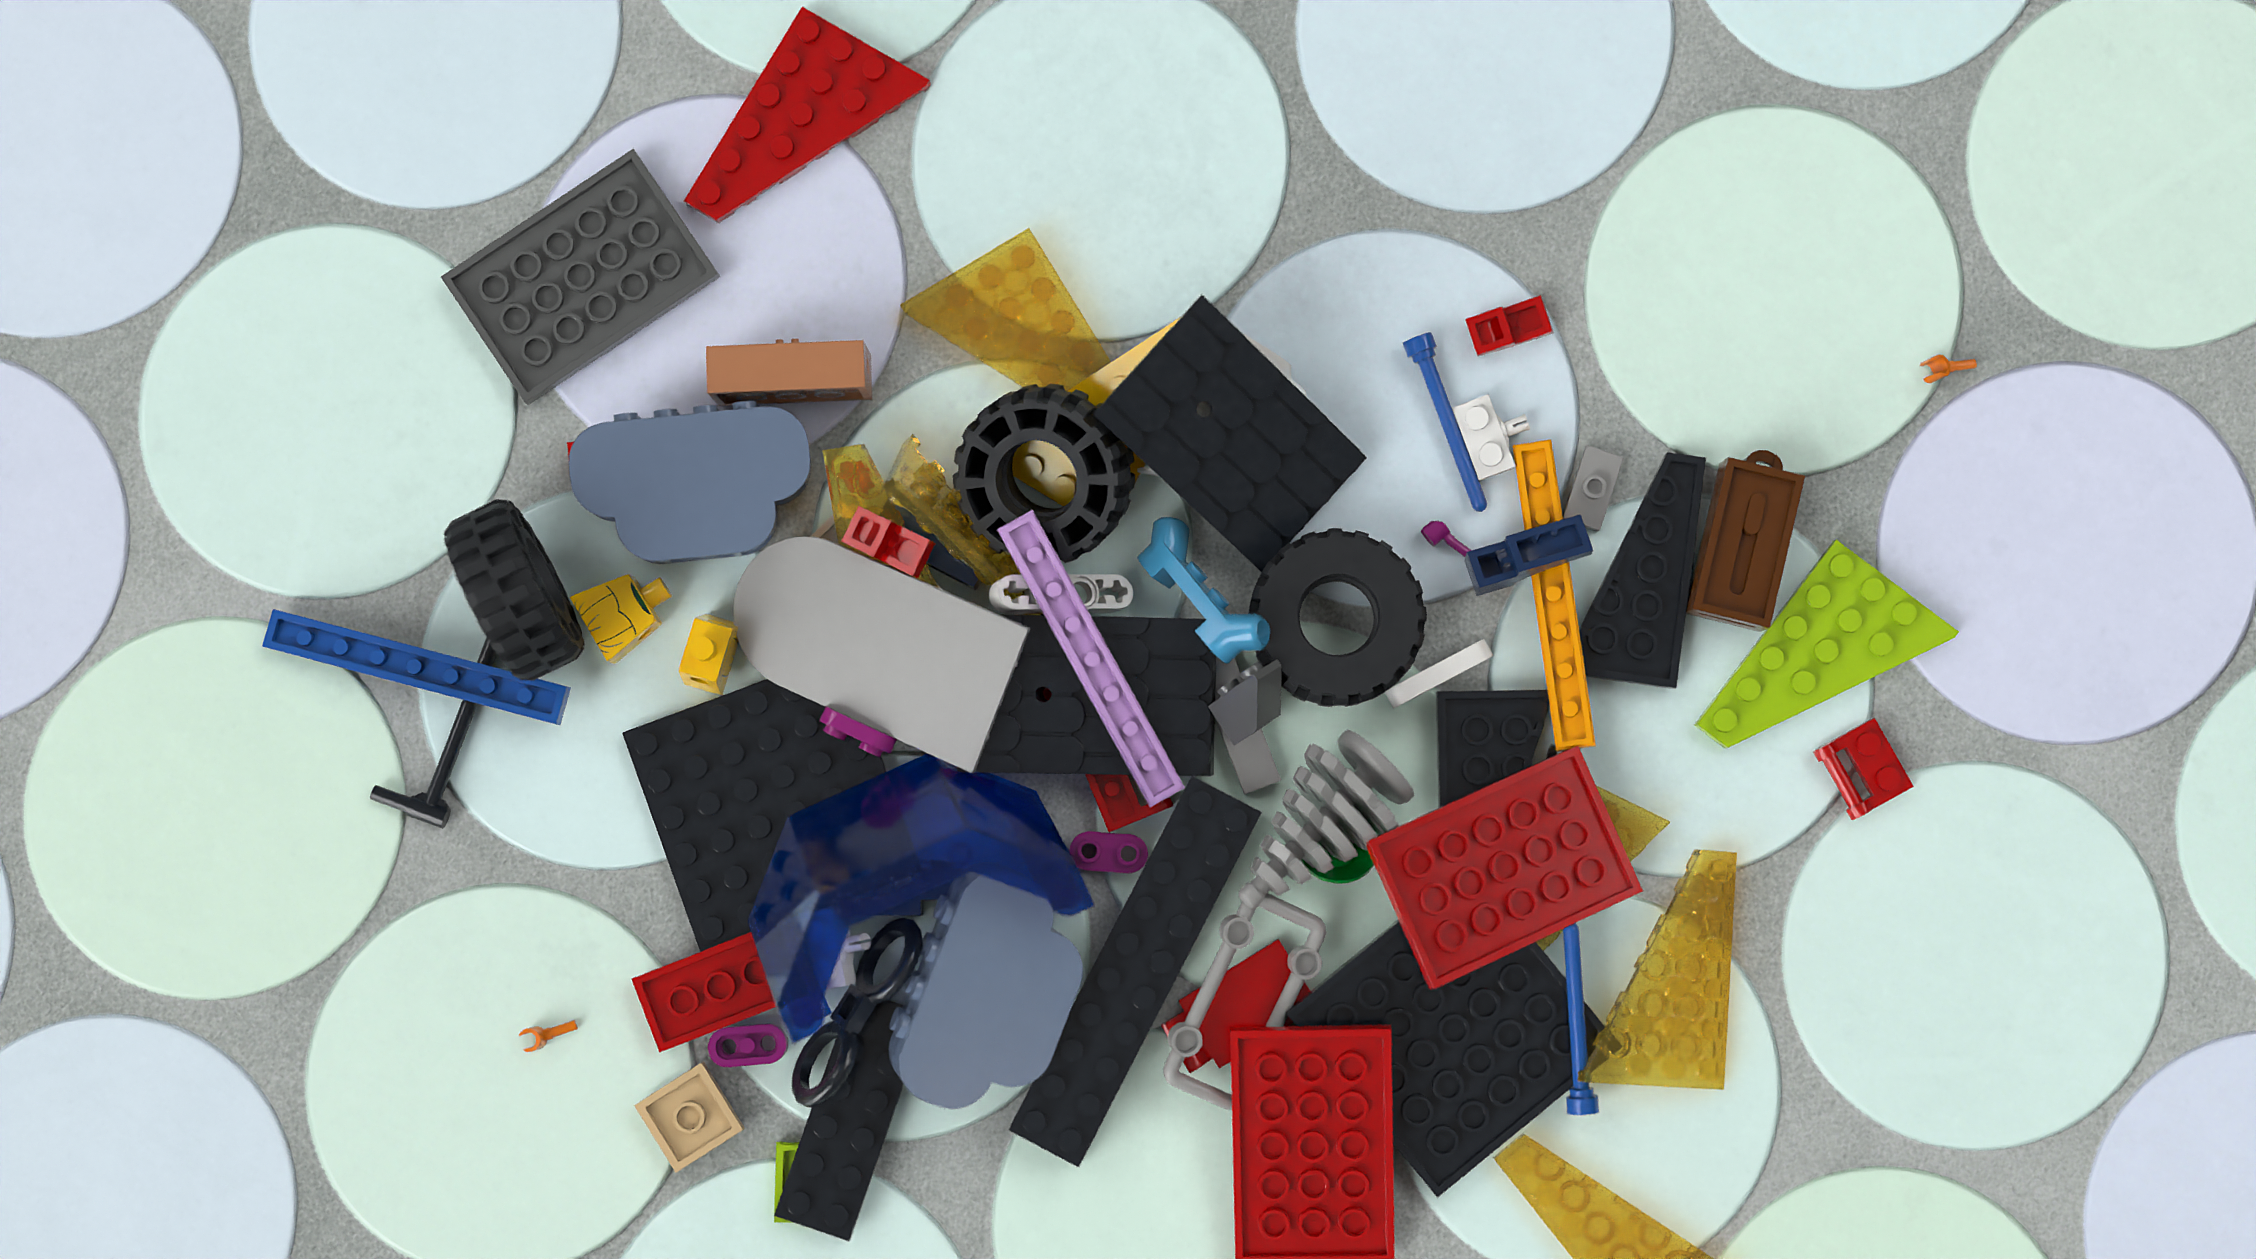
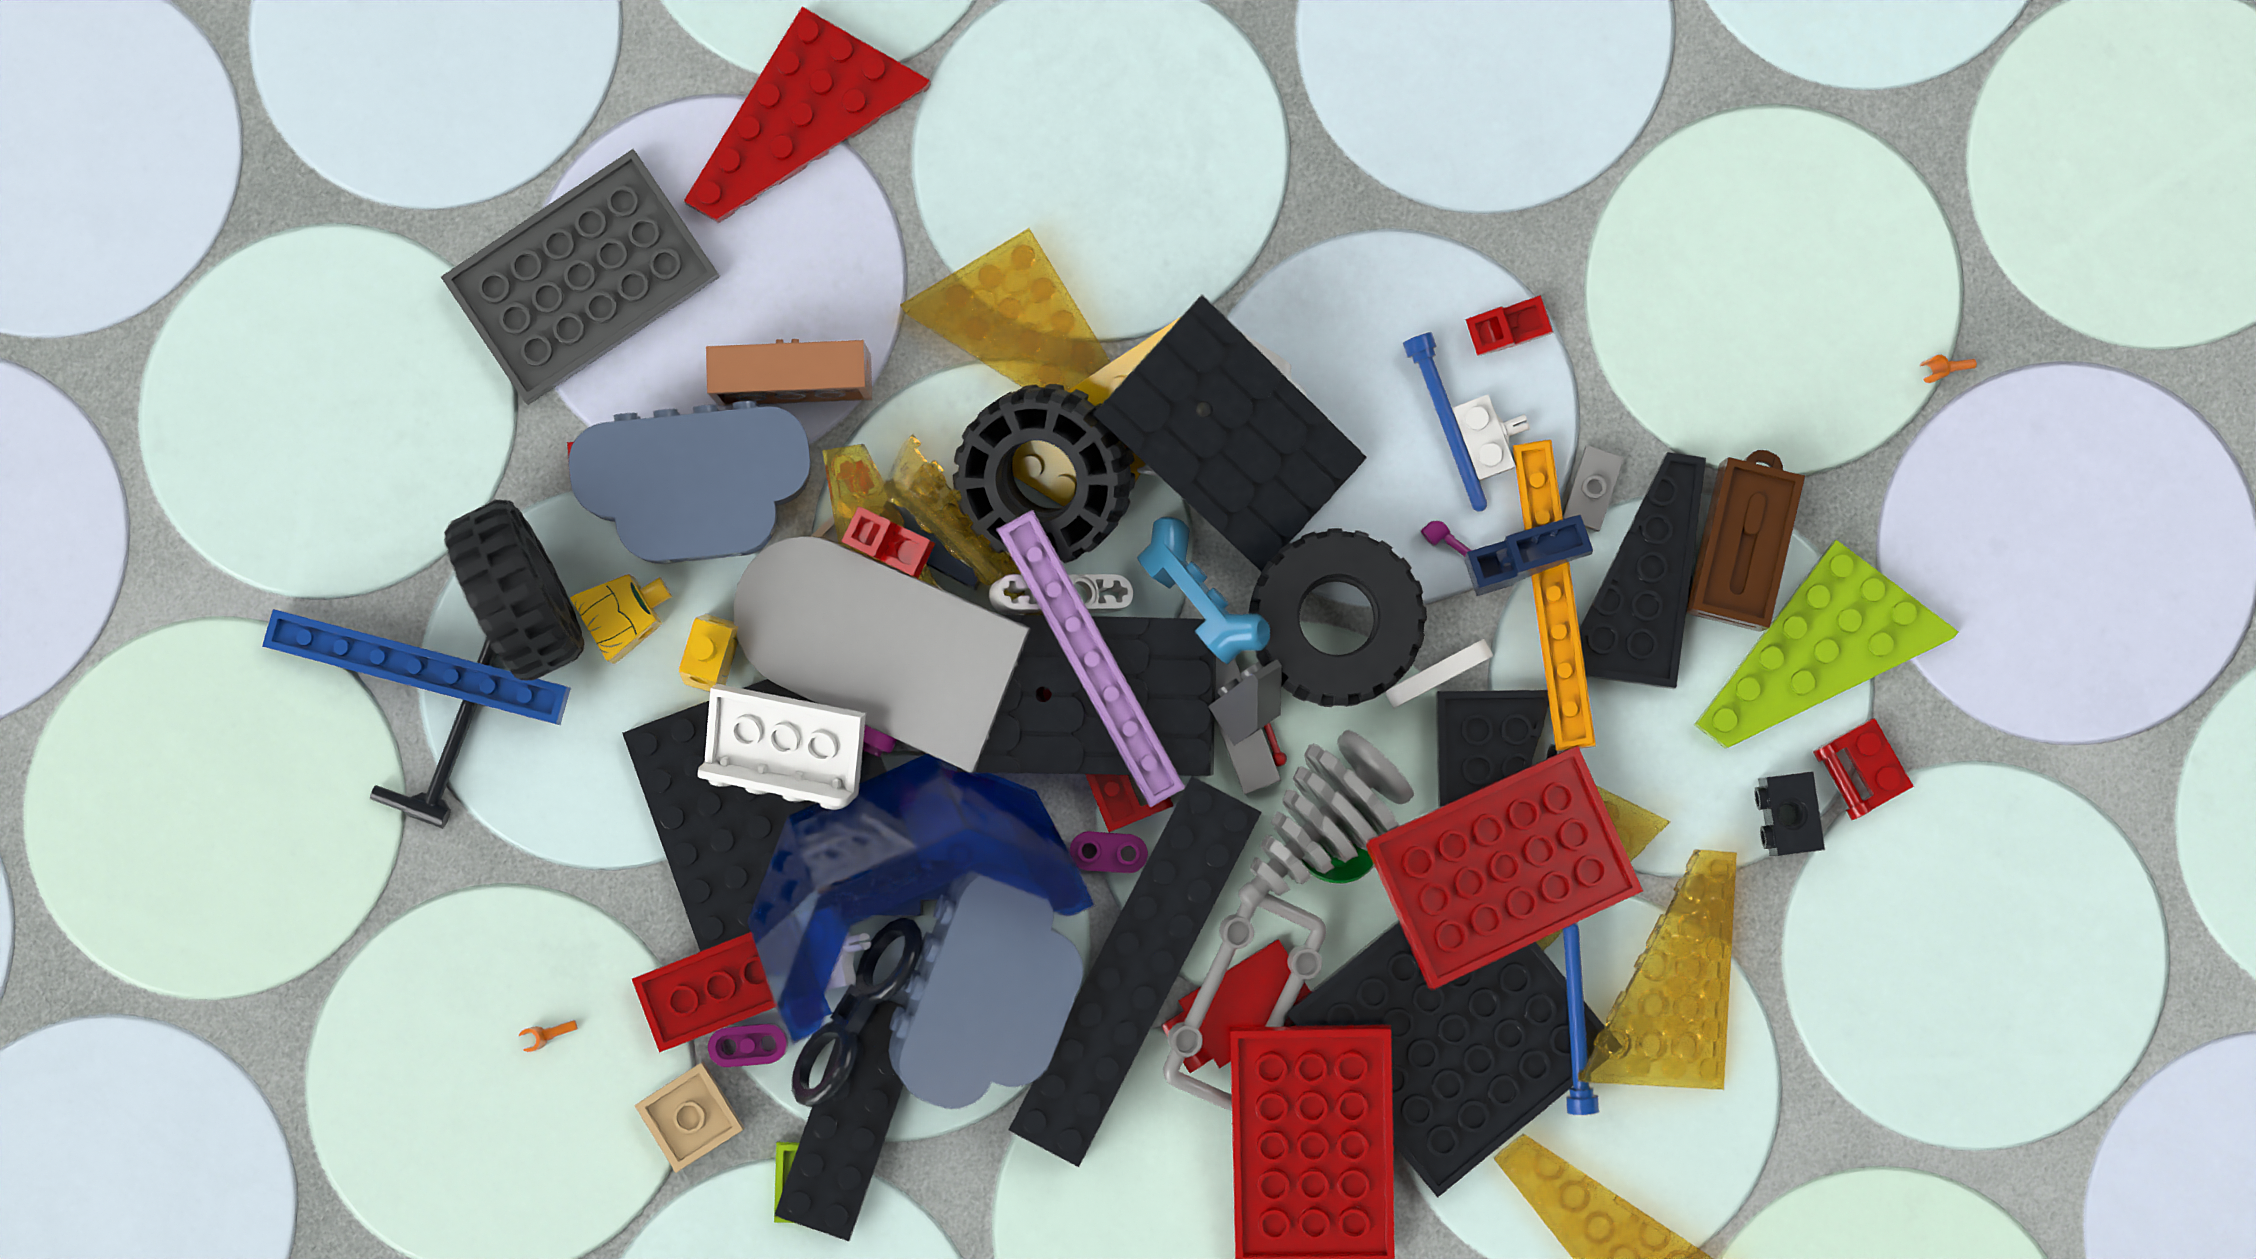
(783, 746): none -> white bracket
(1279, 757): none -> red hinge
(1806, 831): none -> black brick

